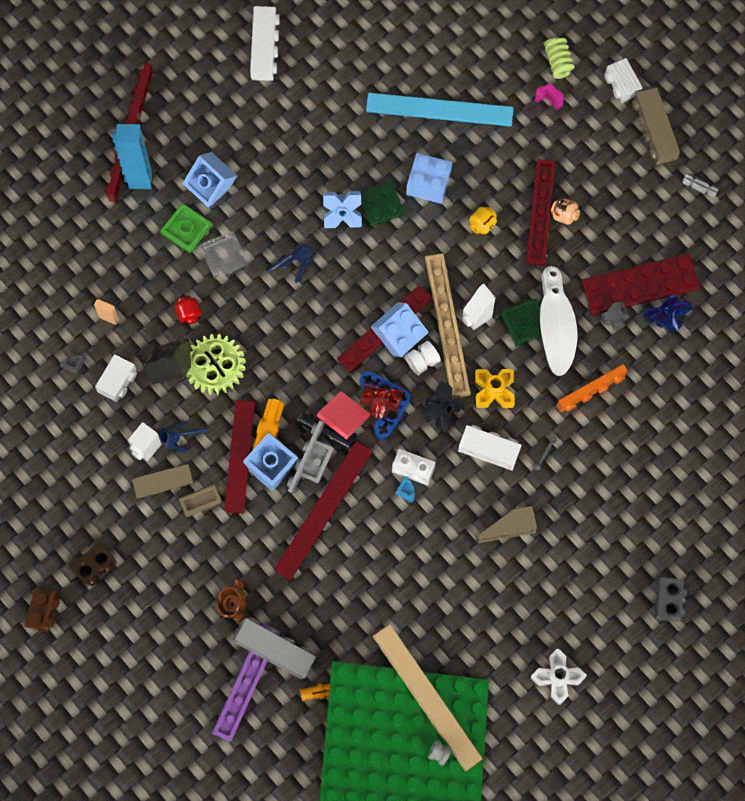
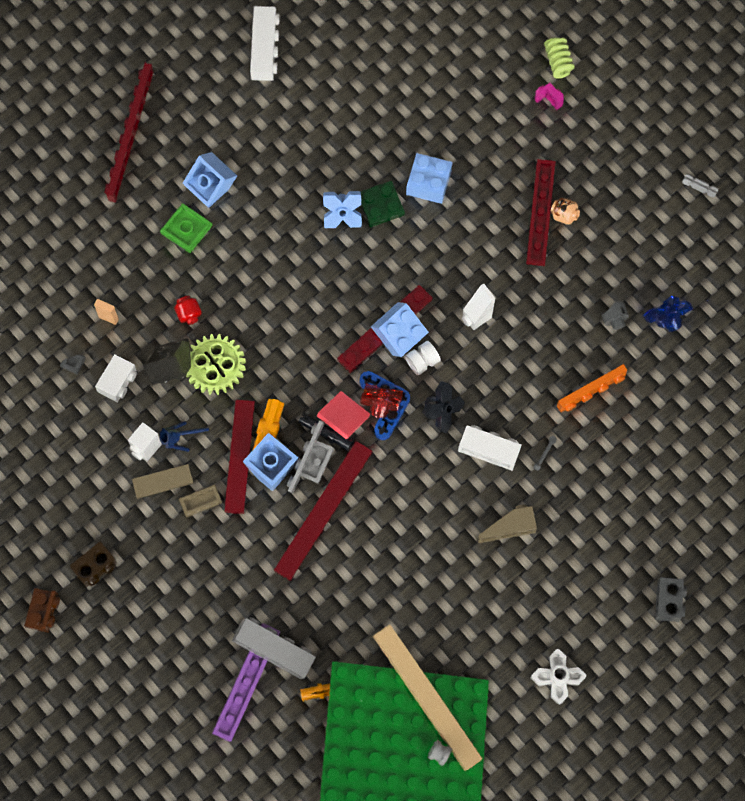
(133, 156): dark azure brick -> none
(223, 254): clear tile -> none
(231, 595): dark orange hair -> none
(300, 254): dark blue plant -> none
(406, 490): dark azure tile -> none
(413, 467): white brick -> none
(439, 109): medium azure tile -> none
(447, 325): tan tile -> none
(483, 220): yellow head -> none
(500, 393): yellow plant -> none
(523, 322): dark green plate -> none
(557, 323): white plant -> none
(623, 80): white brick -> none
(641, 284): dark red plate -> none
(656, 126): dark tan brick -> none

